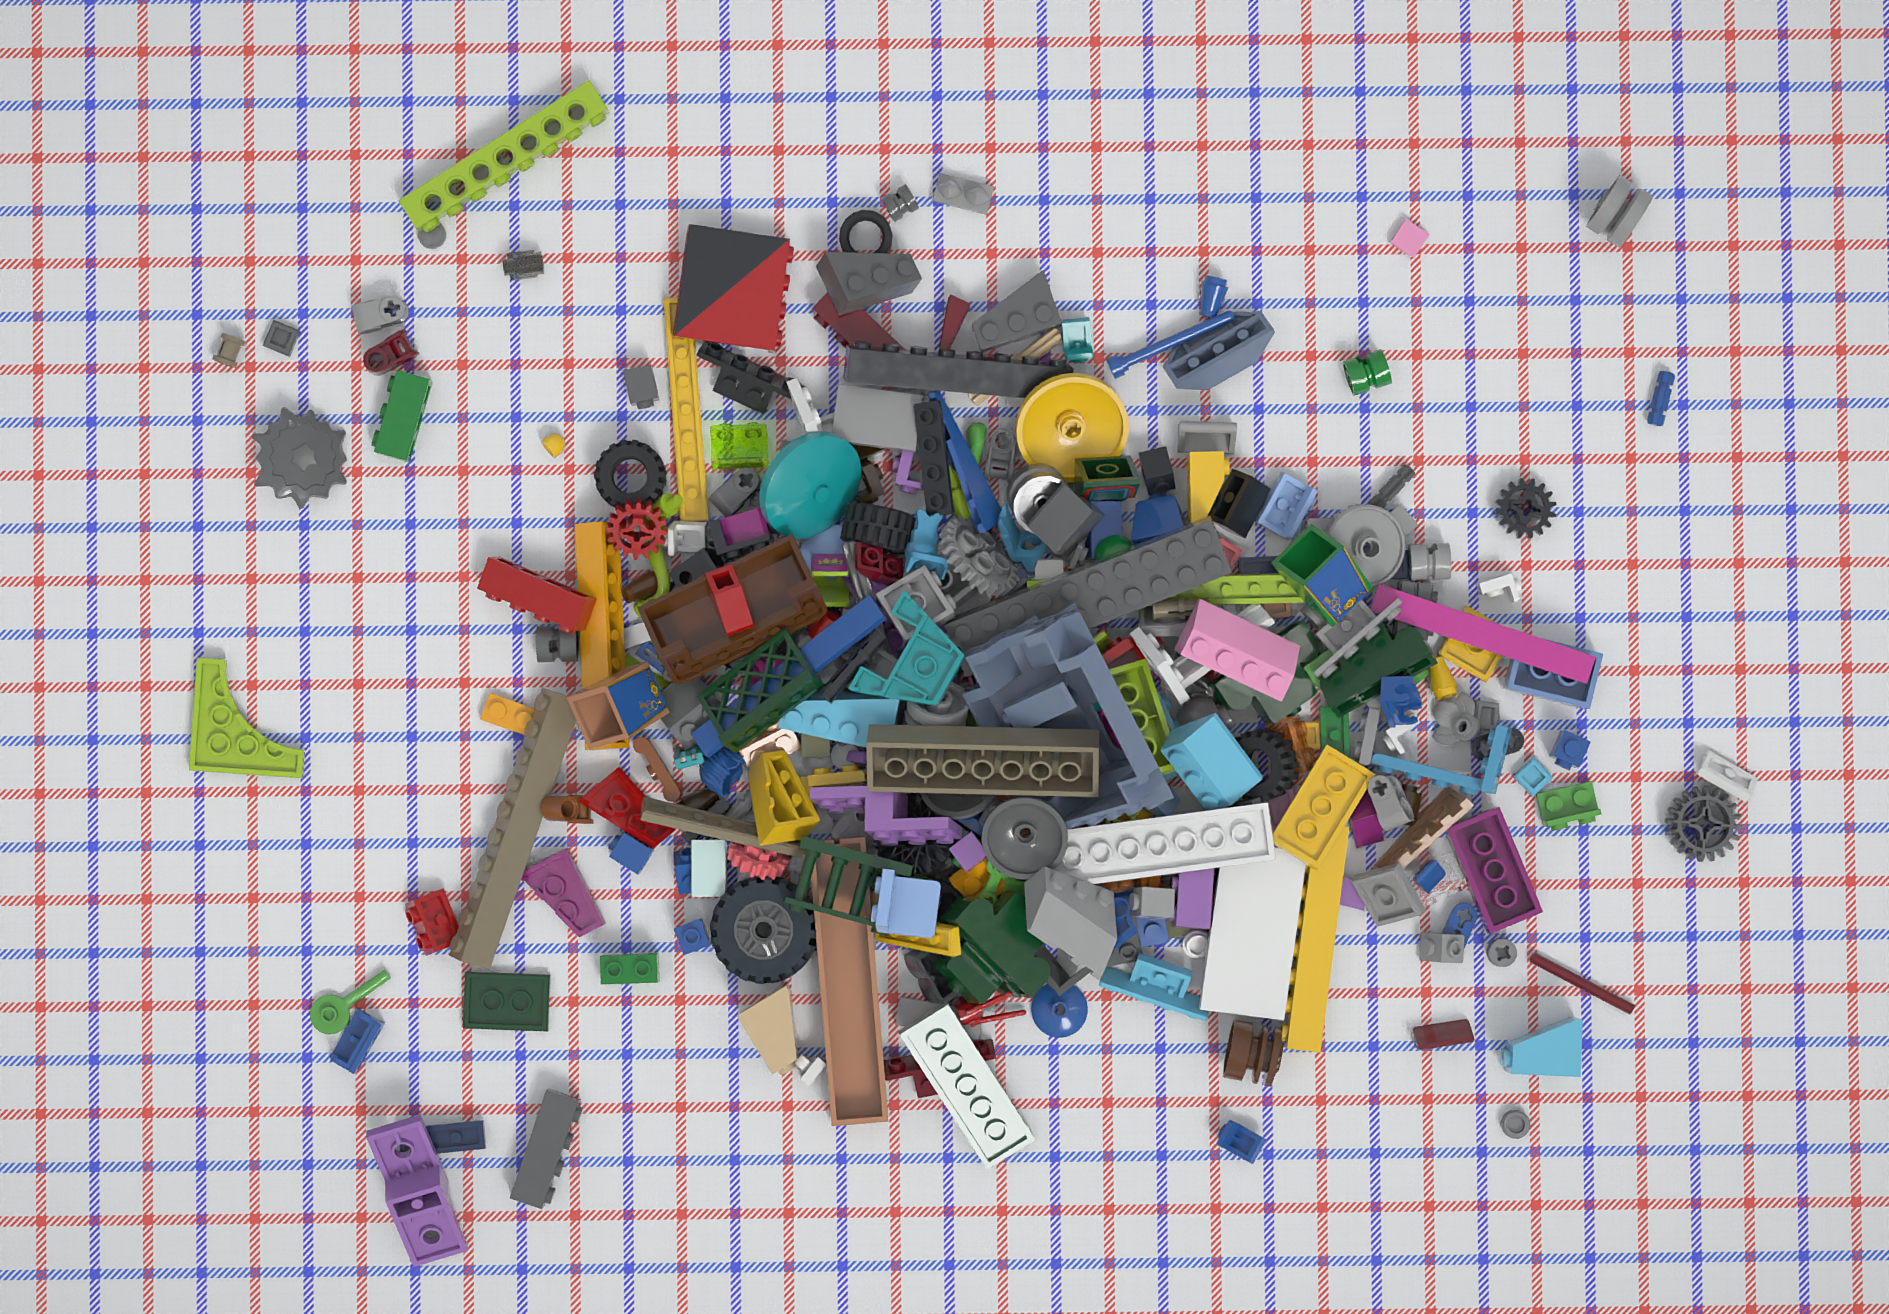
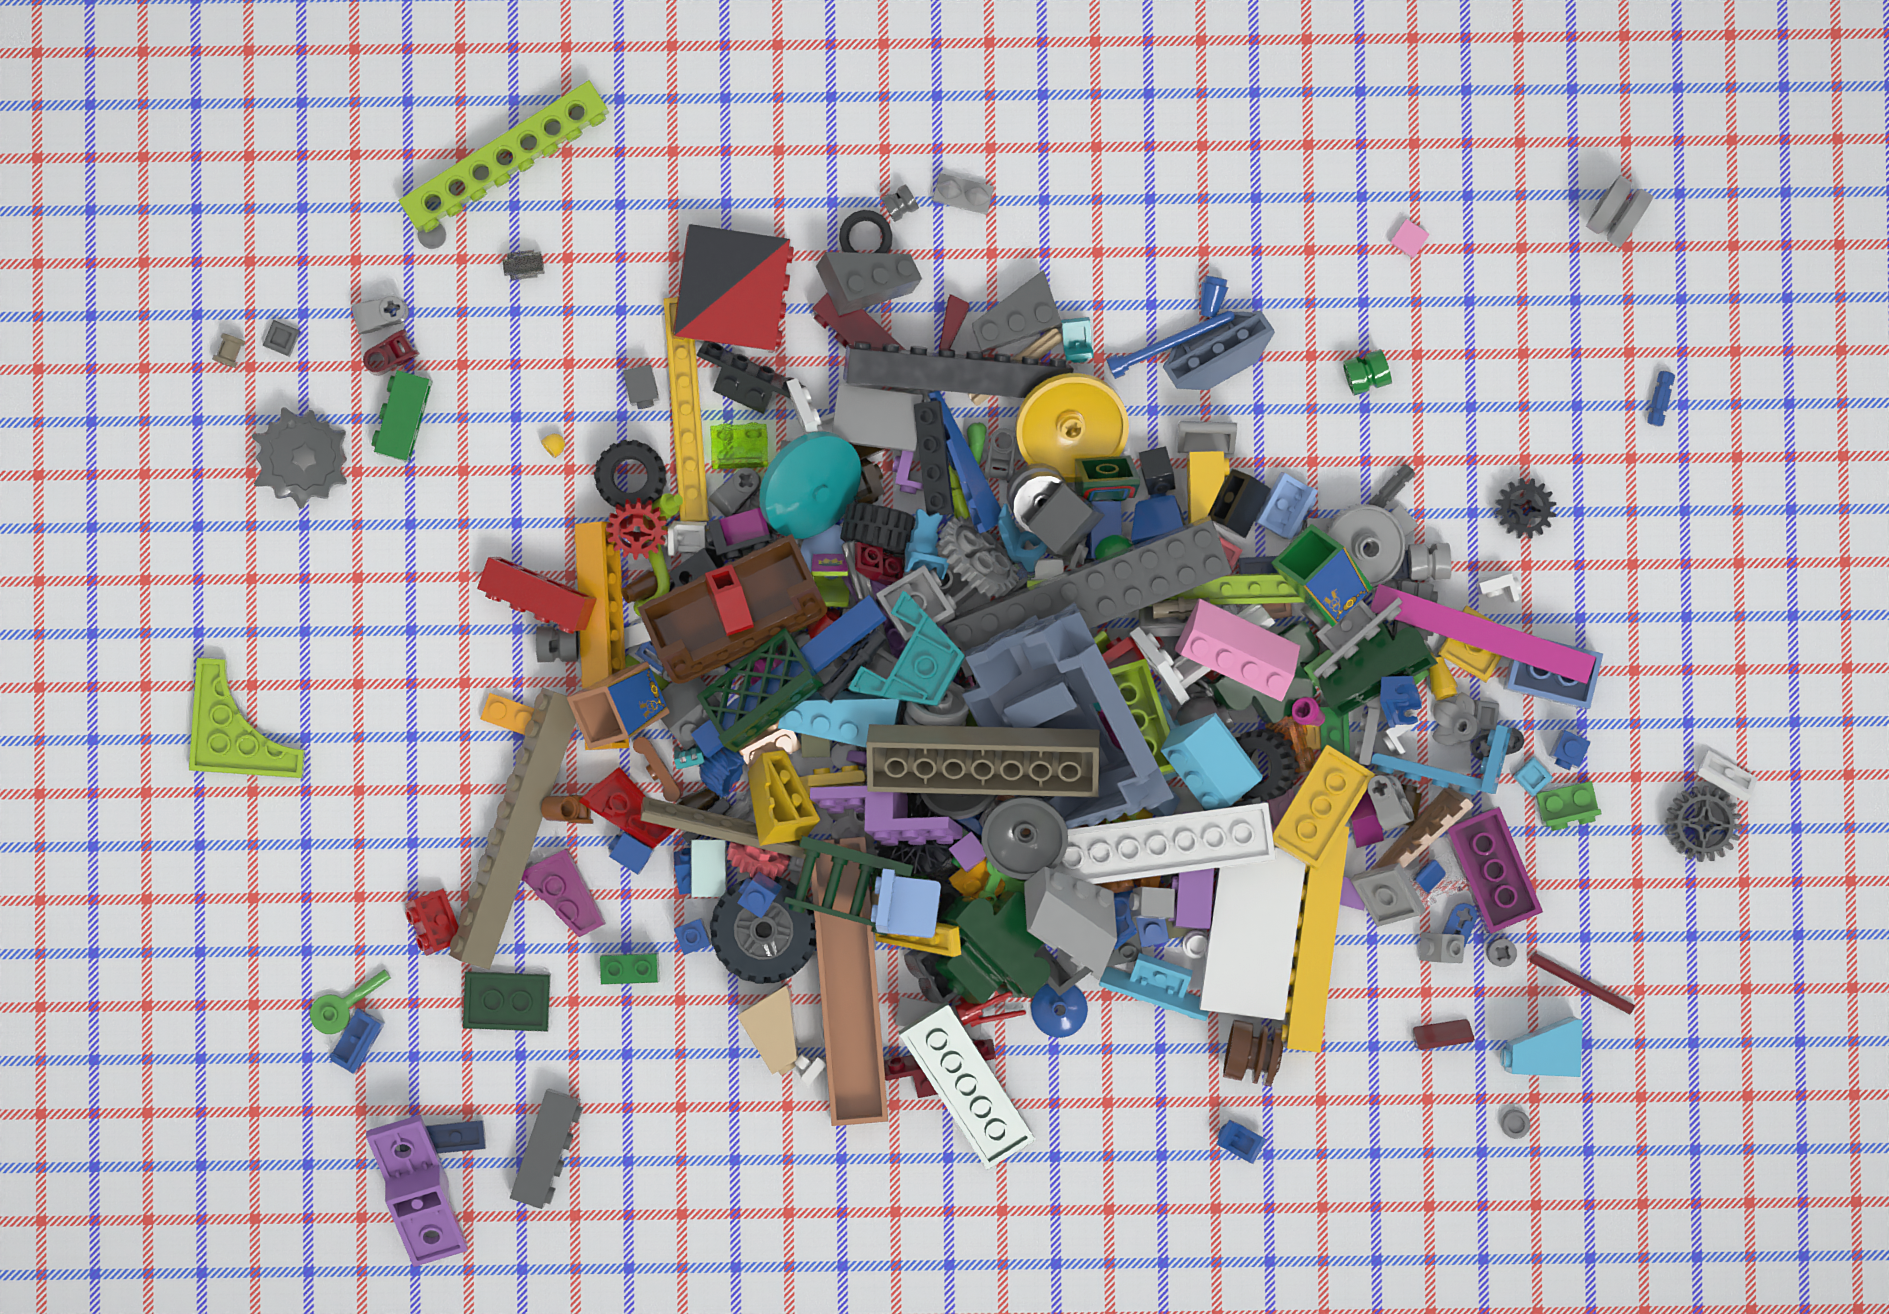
(758, 894): none -> blue brick
(1307, 712): none -> dark pink cone

